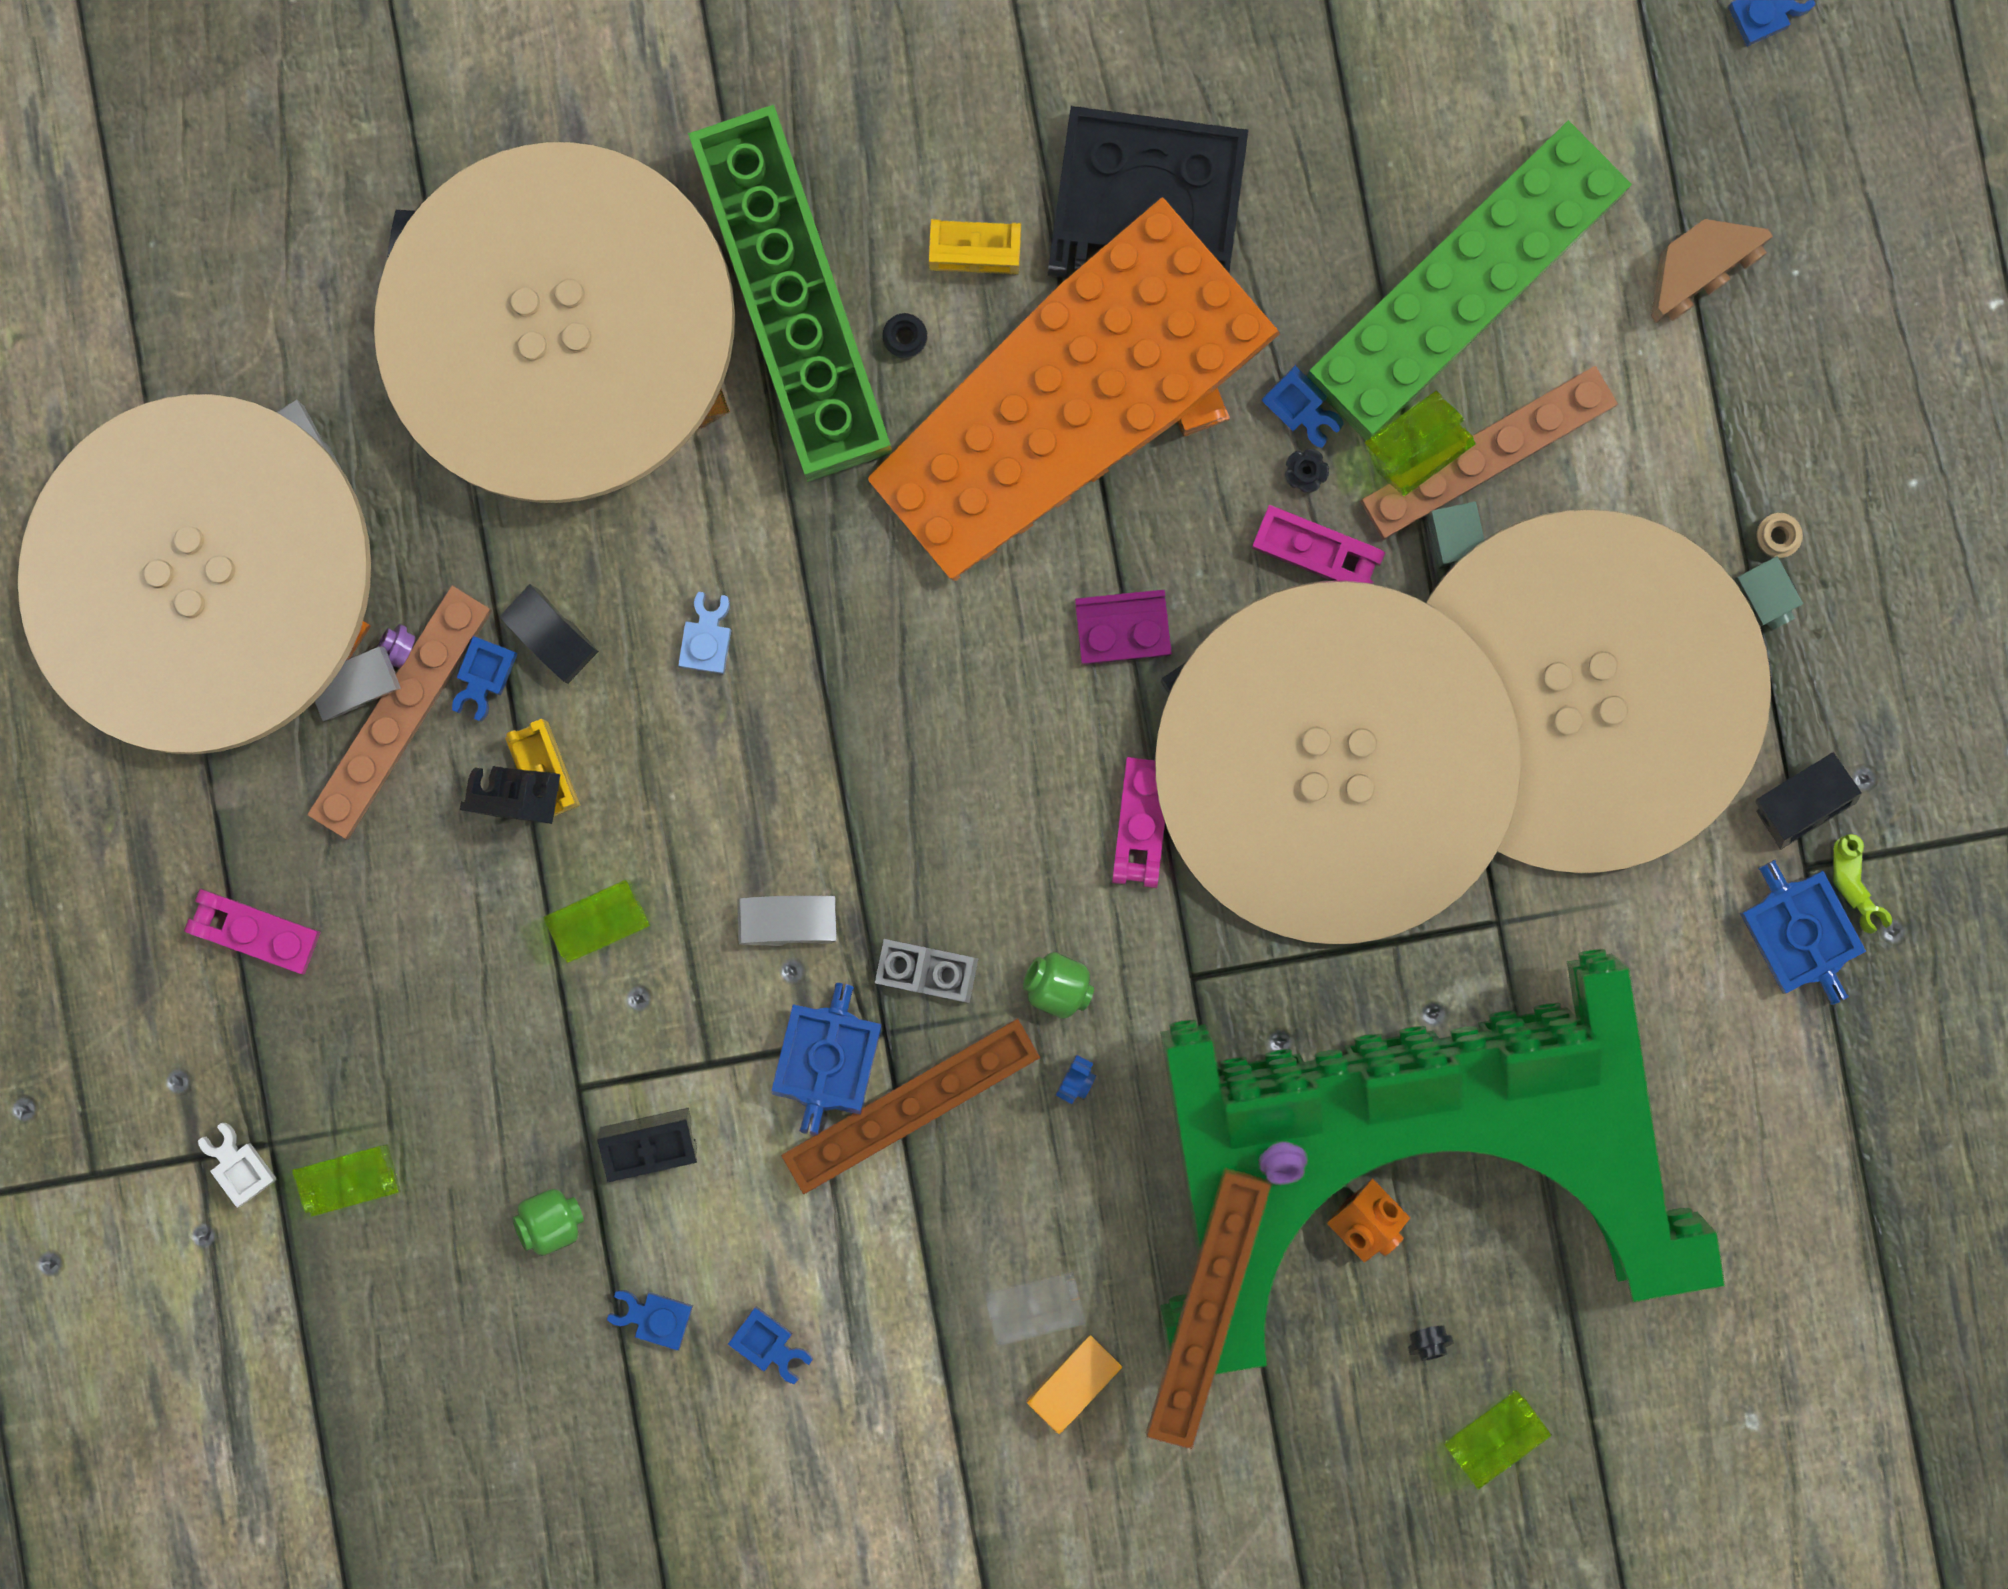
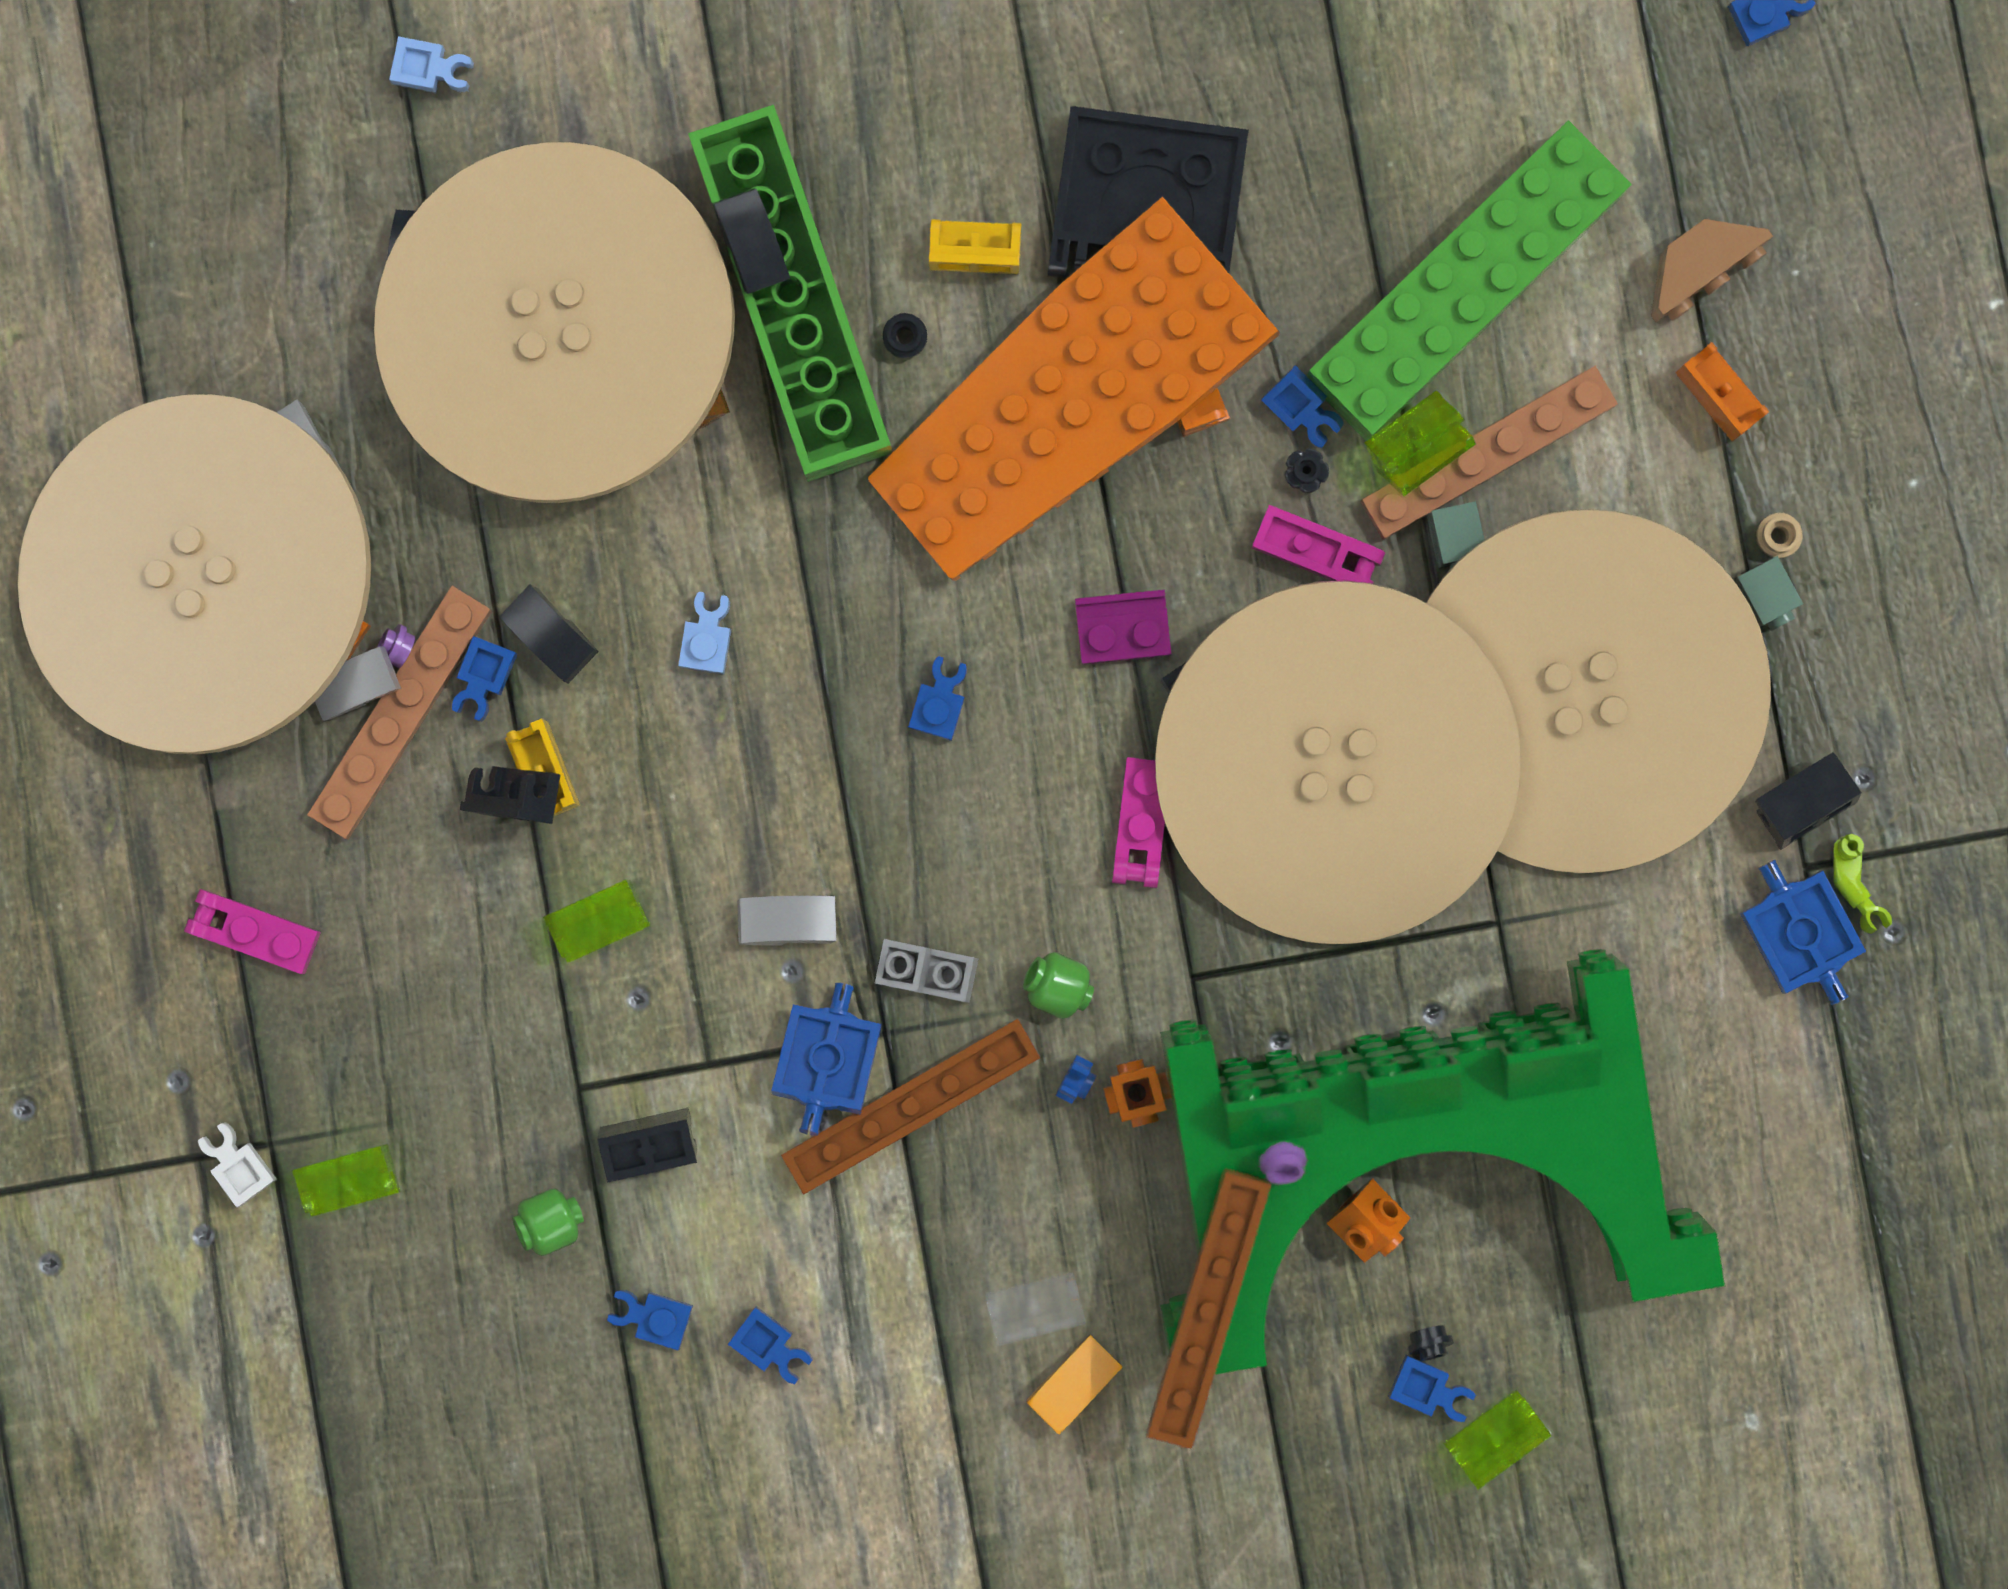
(422, 64): none -> light blue plate
(751, 240): none -> black slope
(937, 706): none -> blue plate
(1141, 1111): none -> orange brick
(1424, 1387): none -> blue plate
(1721, 392): none -> orange hinge

